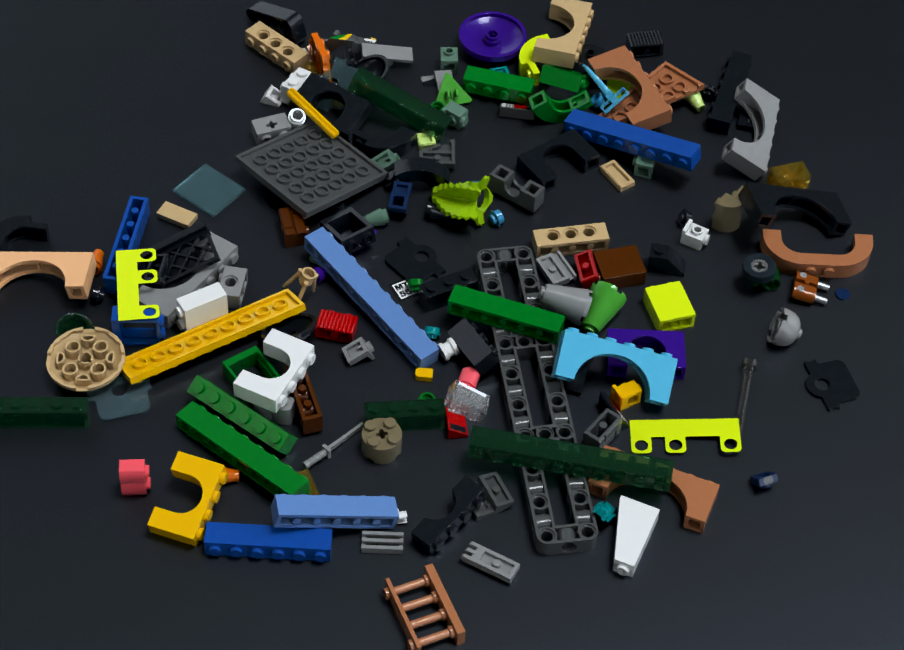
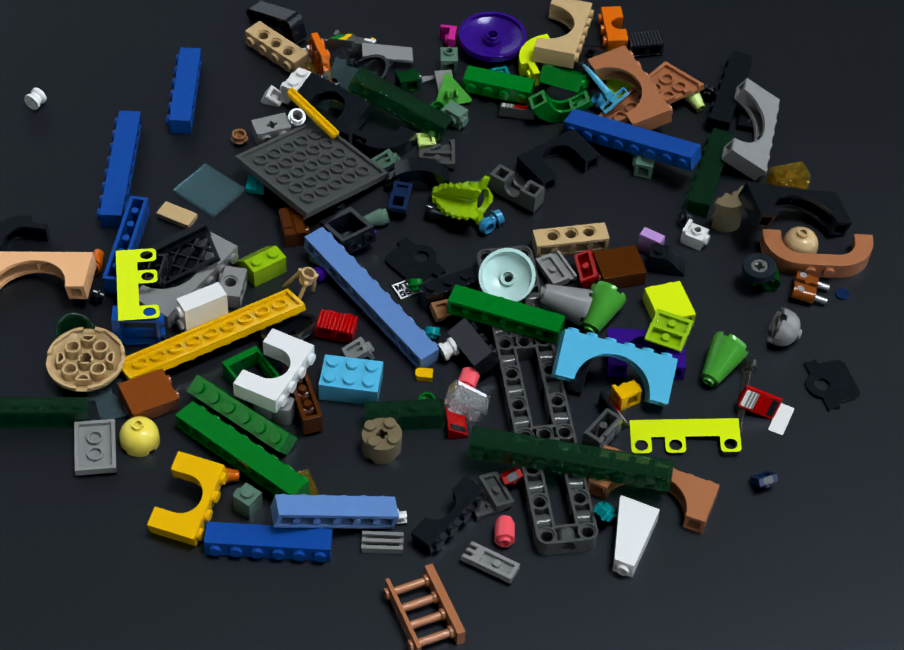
(35, 98): none -> white wheel
(95, 447): none -> light grey plate
(120, 168): none -> blue brick
(134, 477): coral brick -> none
(139, 436): none -> light yellow cylinder
(149, 395): none -> dark orange brick
(185, 90): none -> blue brick
(239, 136): none -> medium nougat plate
(247, 501): none -> sand green brick
(254, 186): none -> teal tile
(263, 264): none -> lime slope
(326, 450): light grey sword -> none
(350, 380): none -> medium azure brick
(408, 80): none -> dark green brick
(439, 310): none -> medium nougat plate
(449, 34): none -> dark pink bracket
(486, 225): none -> dark azure plate
(503, 264): none -> light aqua dish
(504, 531): none -> coral brick
(511, 476): none -> red plate
(611, 27): none -> orange arch
(617, 175): tan tile -> none
(647, 237): none -> lavender piece
(669, 330): none -> lime slope
(709, 173): none -> clear green brick
(722, 358): none -> bright green cone
(759, 402): none -> slope
(781, 419): none -> white sticker
(801, 240): none -> tan cylinder

